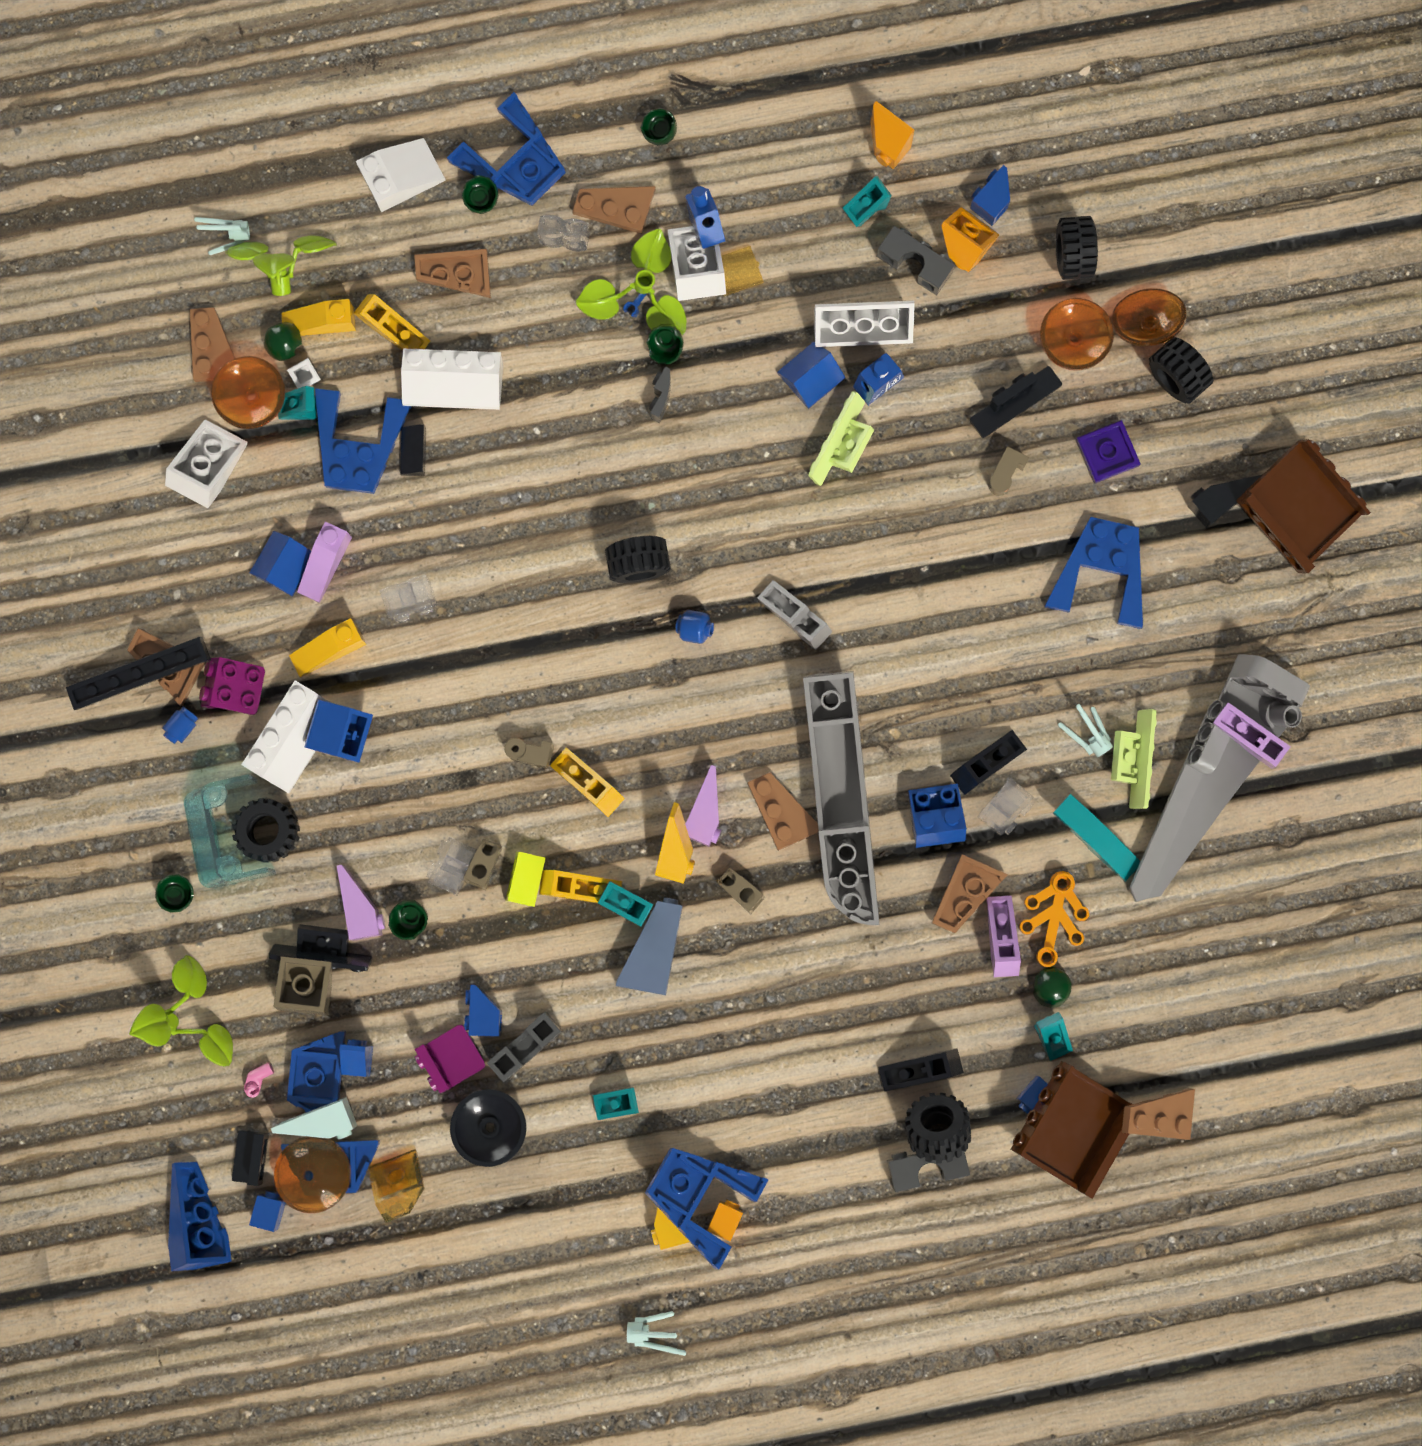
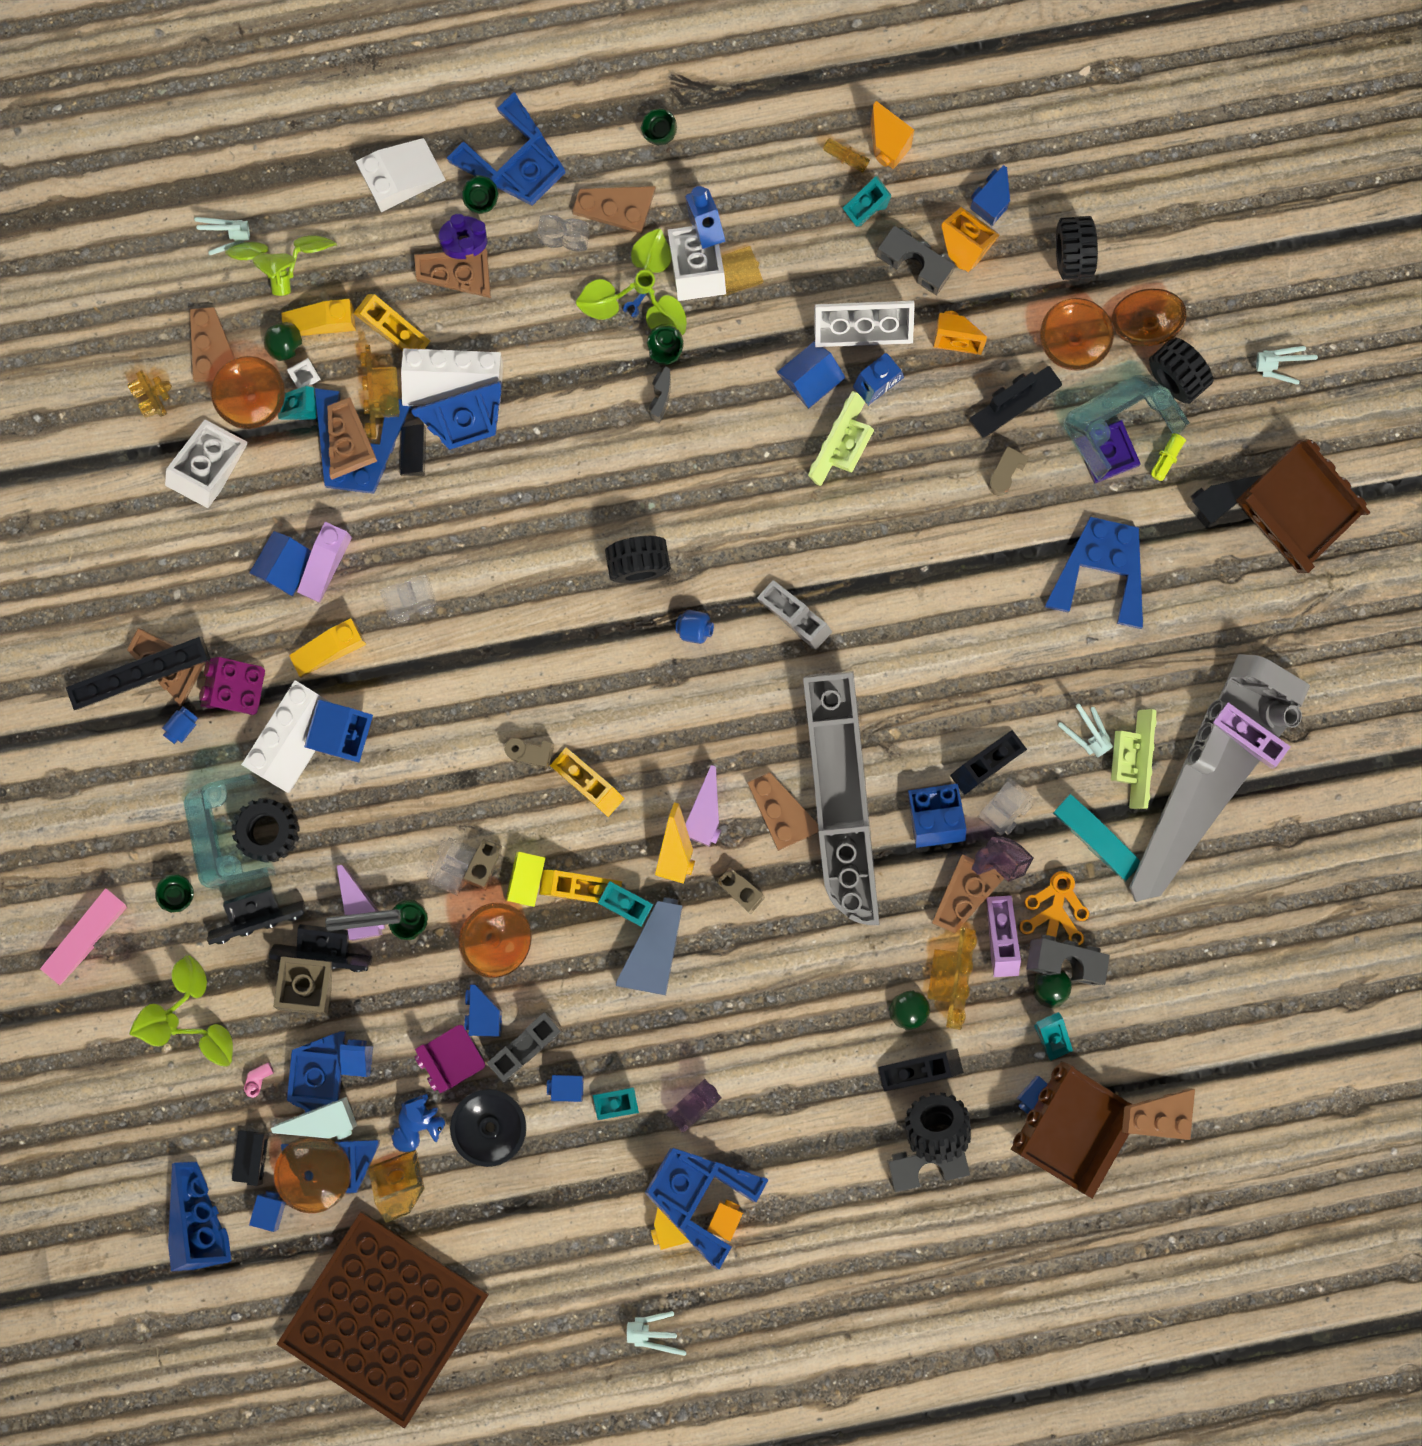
(83, 936): none -> bright pink slope
(153, 404): none -> clear yellow hips
(253, 912): none -> black bracket
(347, 440): none -> medium nougat wing
(362, 920): none -> dark grey axle
(381, 393): none -> clear yellow bracket
(382, 1319): none -> reddish brown plate
(415, 1118): none -> blue animal
(462, 226): none -> dark purple plate
(463, 416): none -> blue wing
(508, 943): none -> clear orange dish
(566, 1088): none -> blue brick
(694, 1105): none -> clear purple brick
(846, 155): none -> clear yellow axle
(909, 1010): none -> dark green hair
(951, 977): none -> clear yellow bracket
(958, 334): none -> light orange slope
(1005, 857): none -> brick
(1087, 964): none -> dark grey arch
(1088, 426): none -> clear light blue windscreen
(1168, 457): none -> neon yellow axle
(1269, 360): none -> light aqua plant

